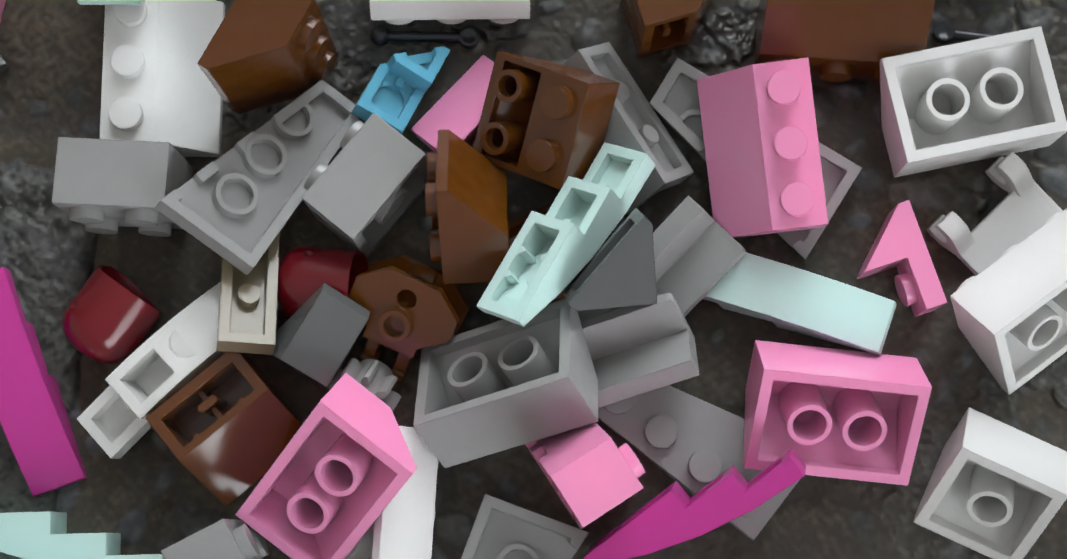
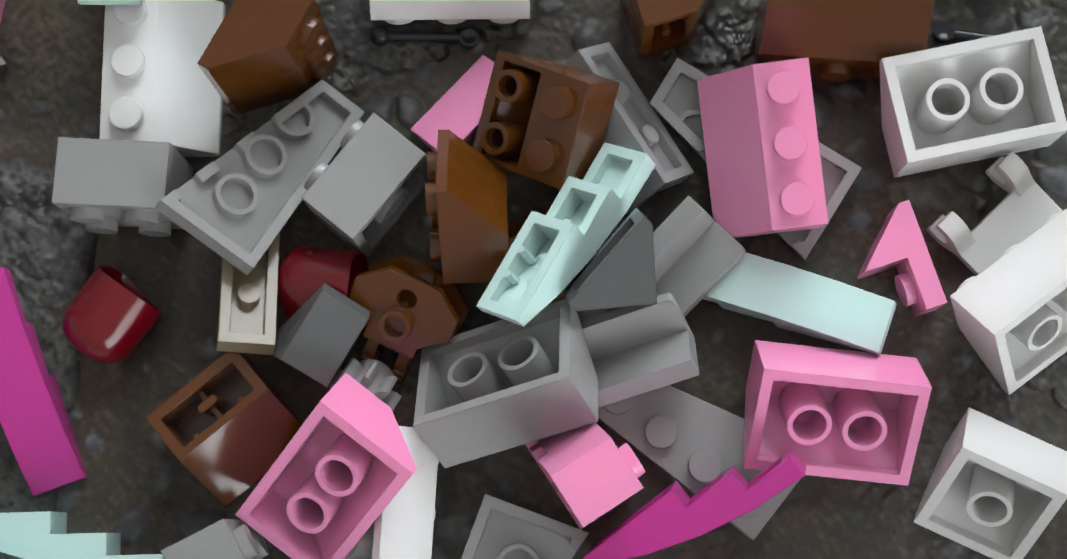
(153, 375): white slope -> none
(399, 87): medium azure slope -> none

